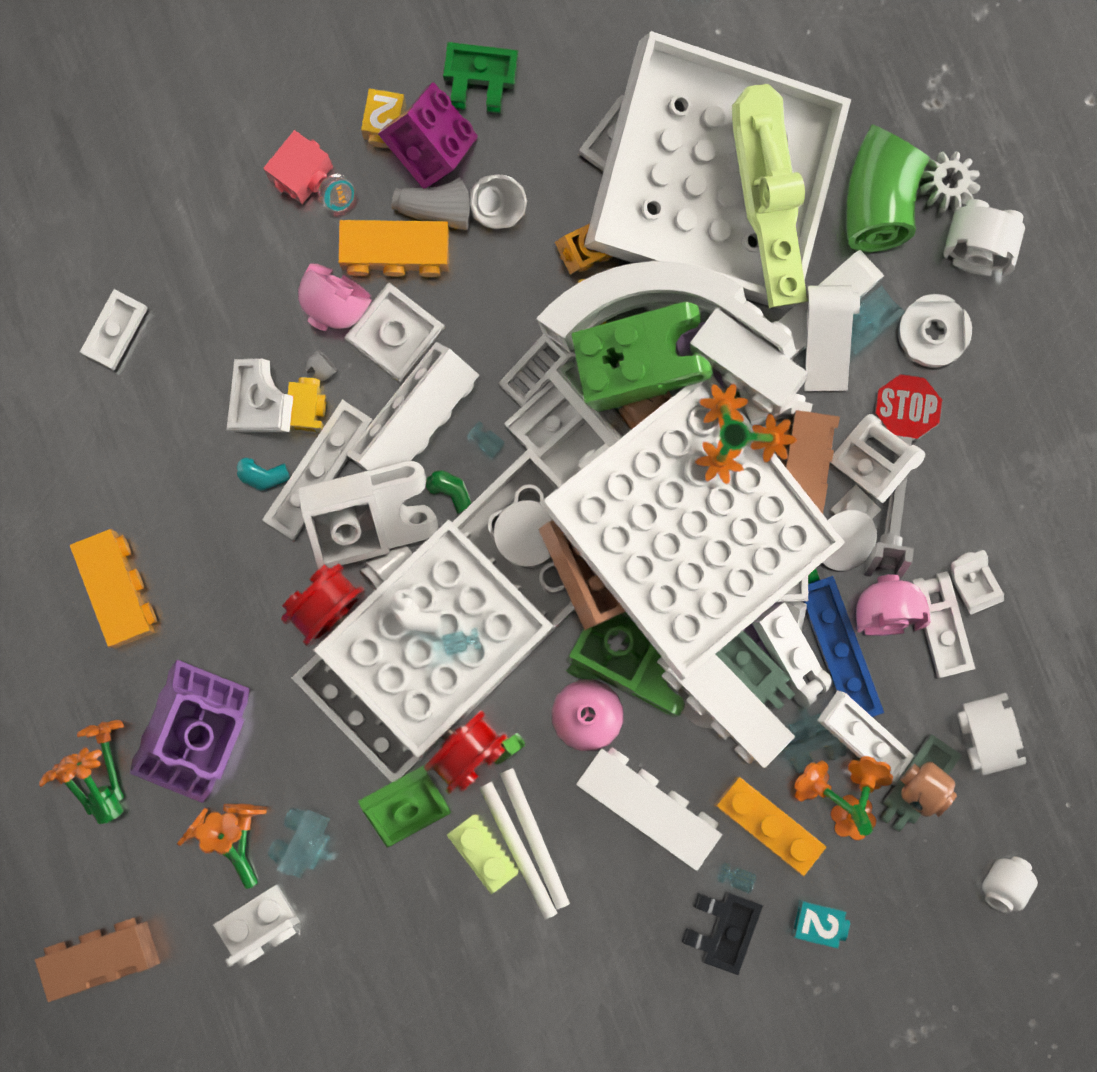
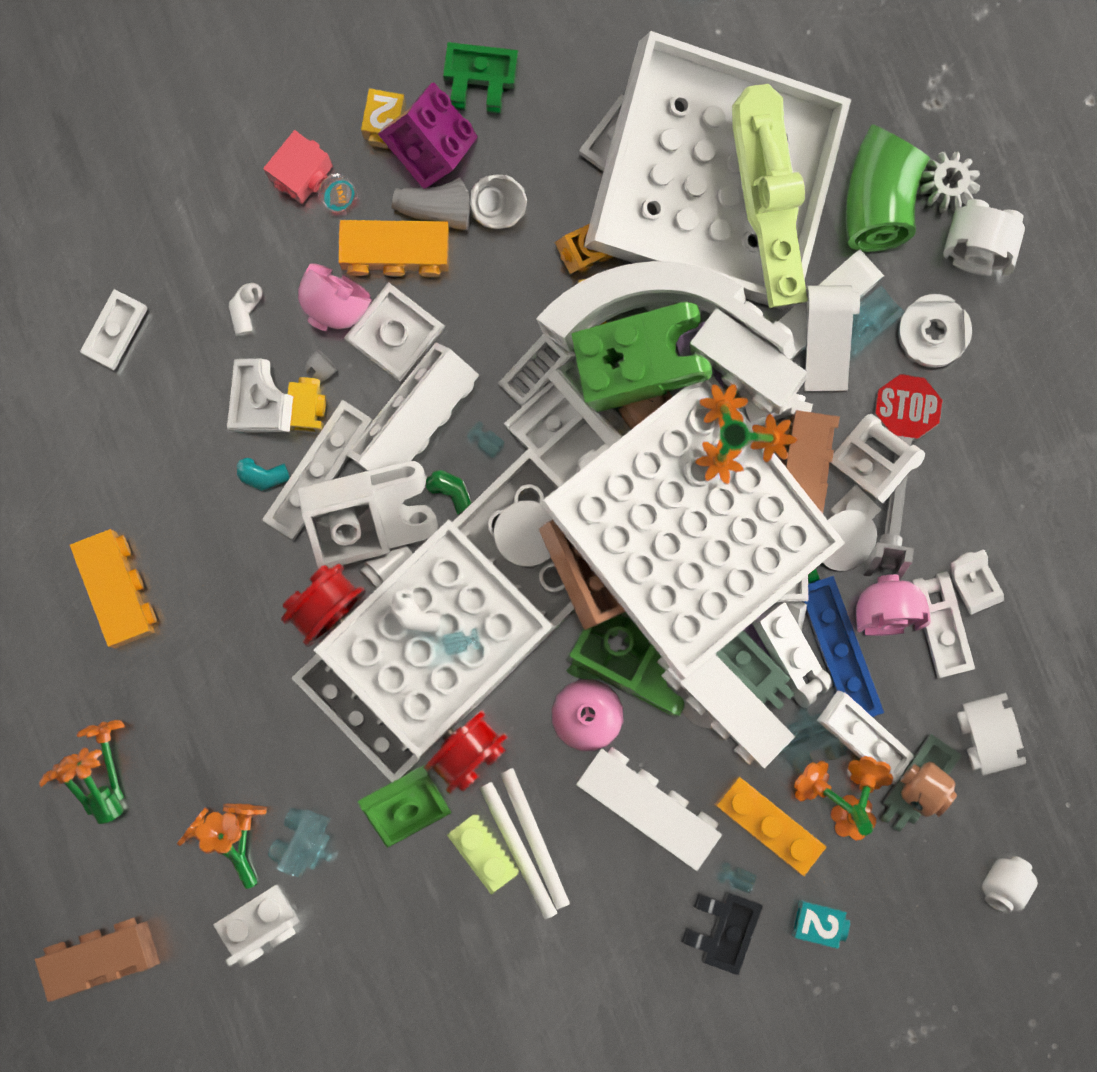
(191, 731): medium lavender slope -> none
(242, 305): none -> white arm
(511, 746): bright green tile -> none

